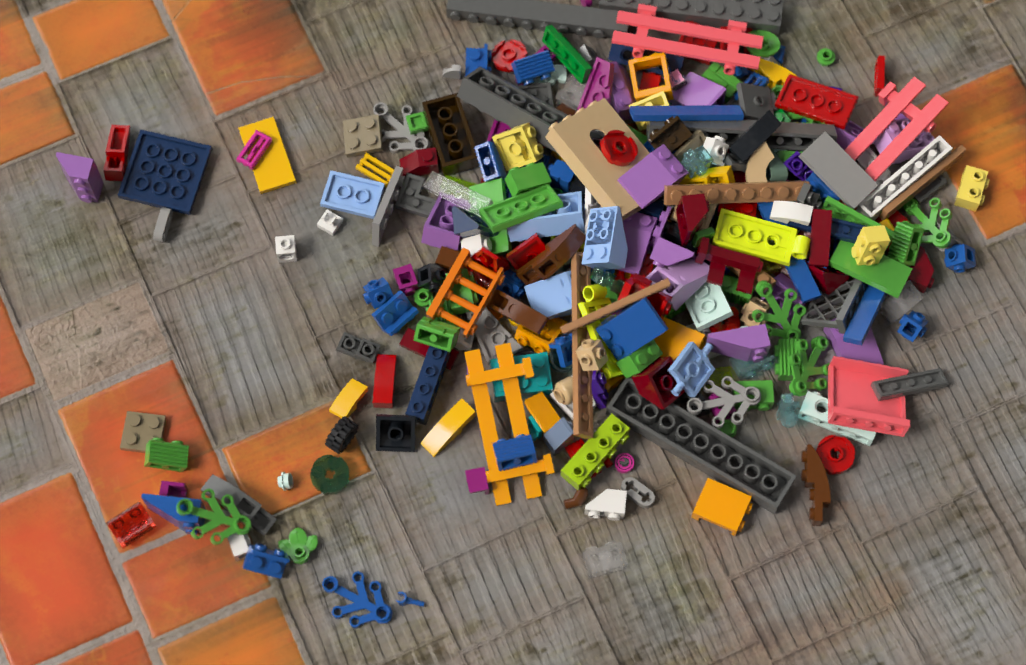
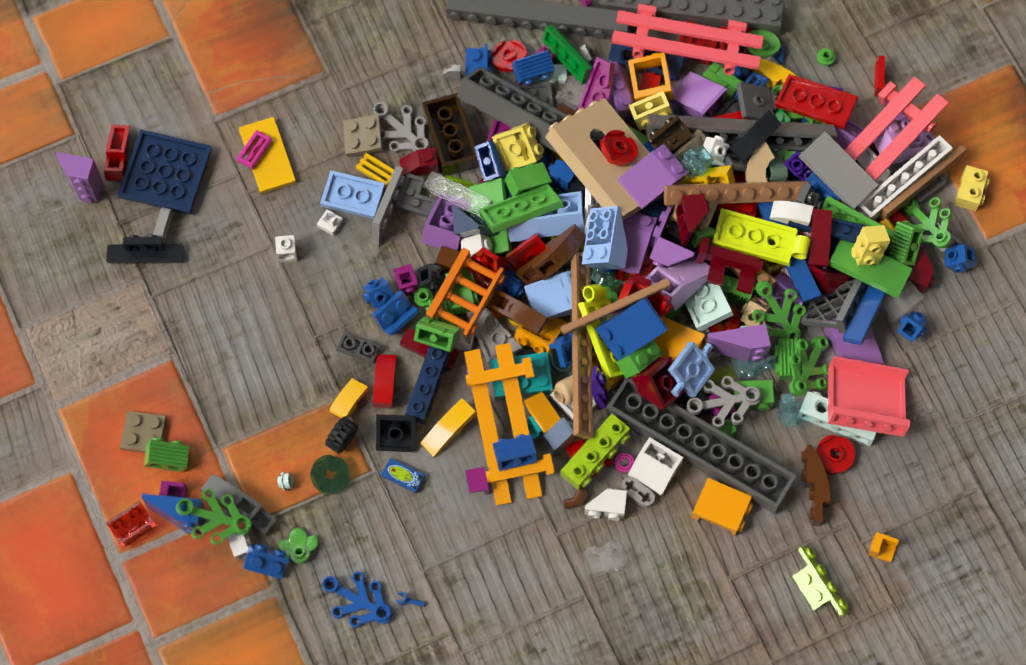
(144, 250): none -> black bracket
(402, 475): none -> tile
(417, 123): bright green tile -> none
(591, 355): tan brick -> none
(655, 466): none -> white slope
(677, 80): tile -> none
(687, 113): blue tile -> none
(815, 584): none -> bracket
(883, 547): none -> light orange panel
(909, 384): dark grey tile -> none

